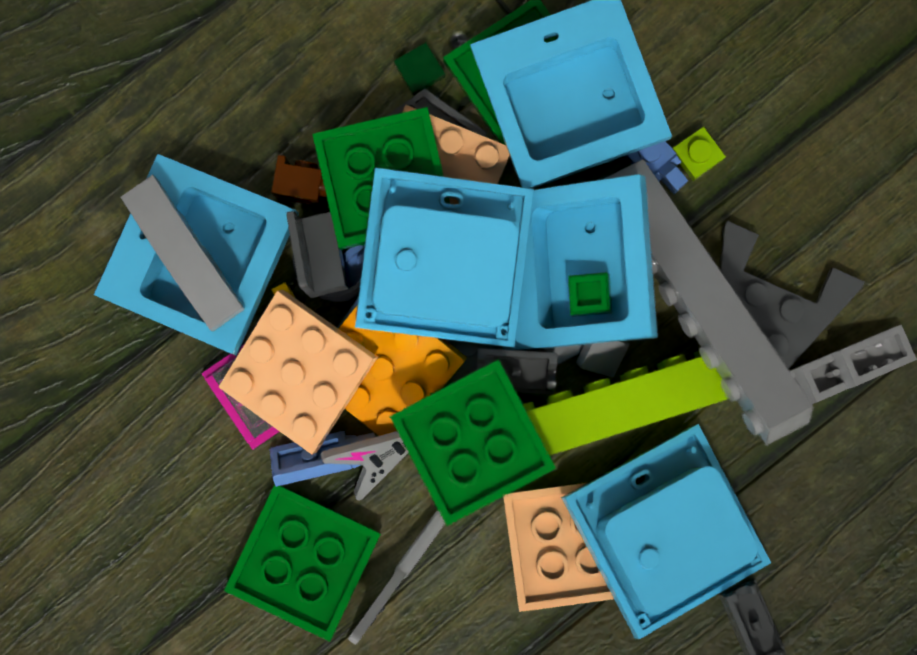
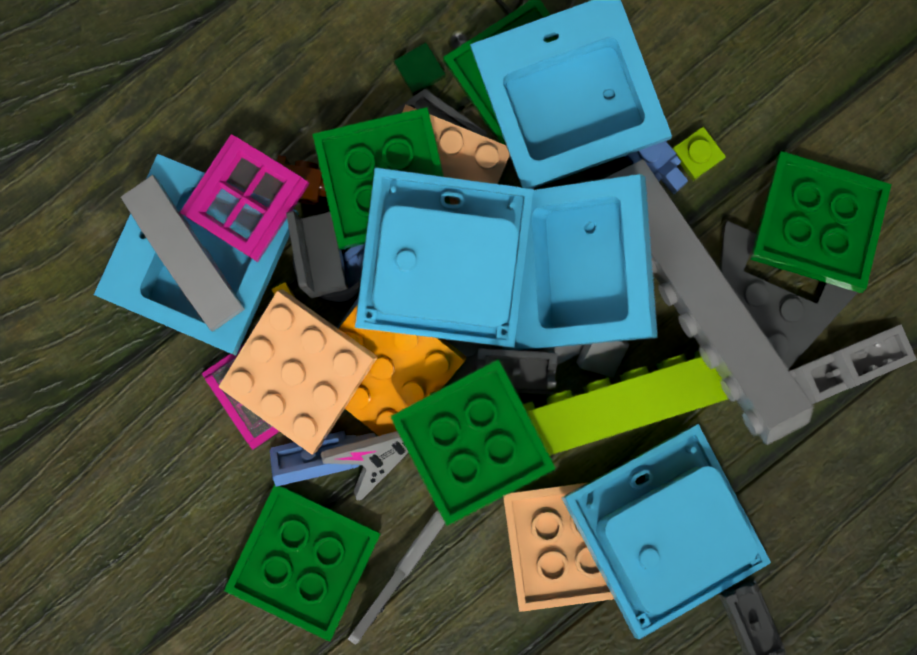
(244, 197): none -> dark pink piece
(590, 294): green tile -> none
(821, 222): none -> green plate

